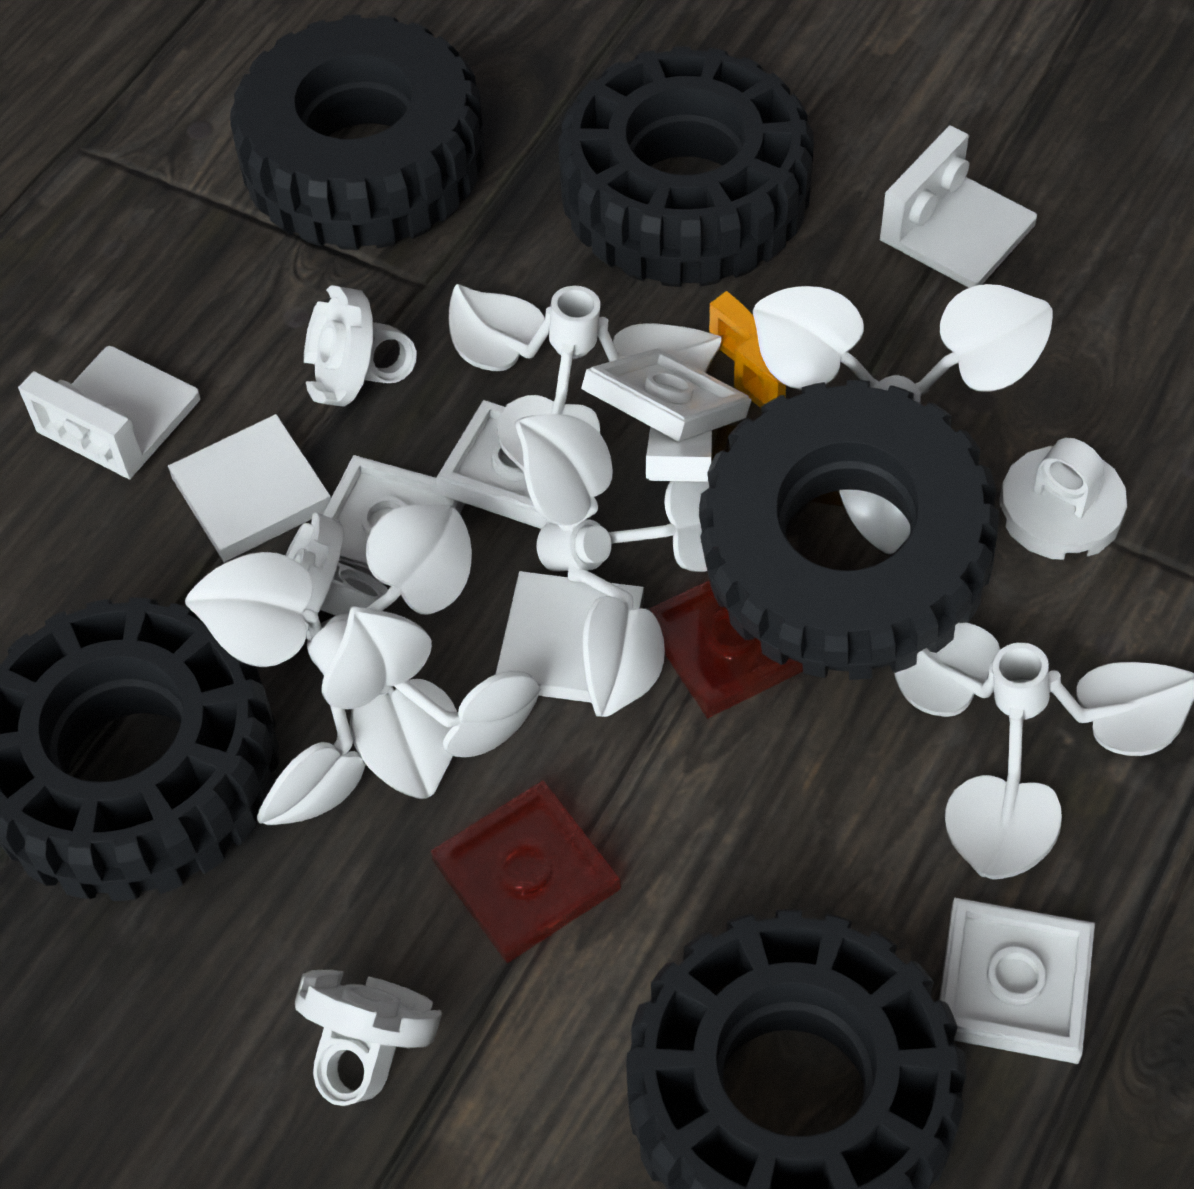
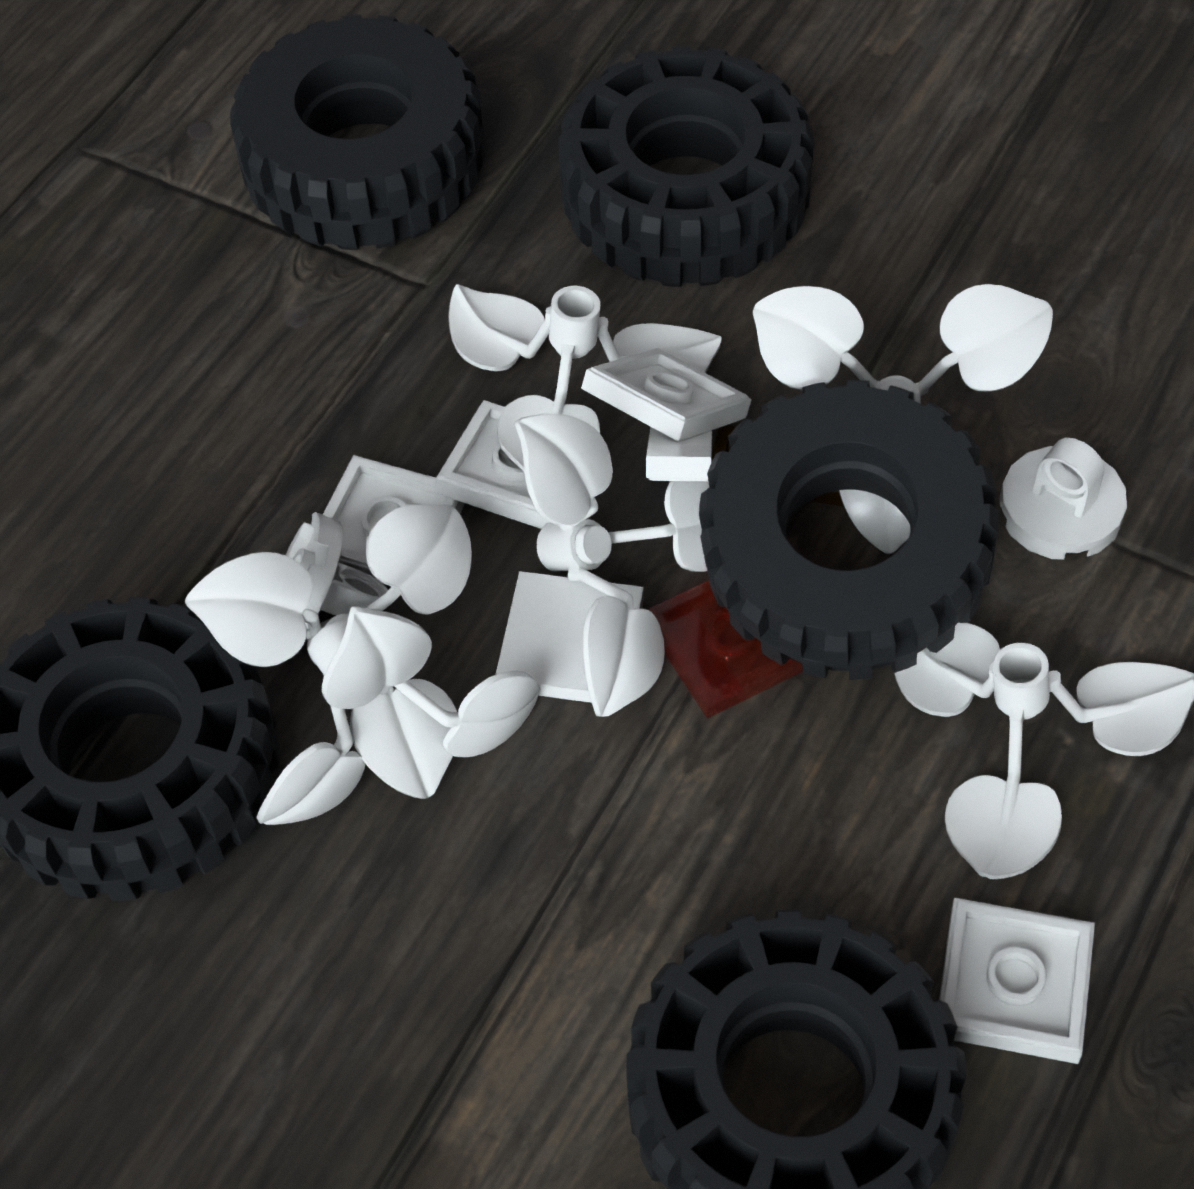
(112, 411): white bracket -> none
(250, 487): white tile -> none
(343, 344): white tile -> none
(365, 1021): white tile -> none
(525, 871): clear red tile -> none
(740, 343): light orange slope -> none
(950, 218): white bracket -> none

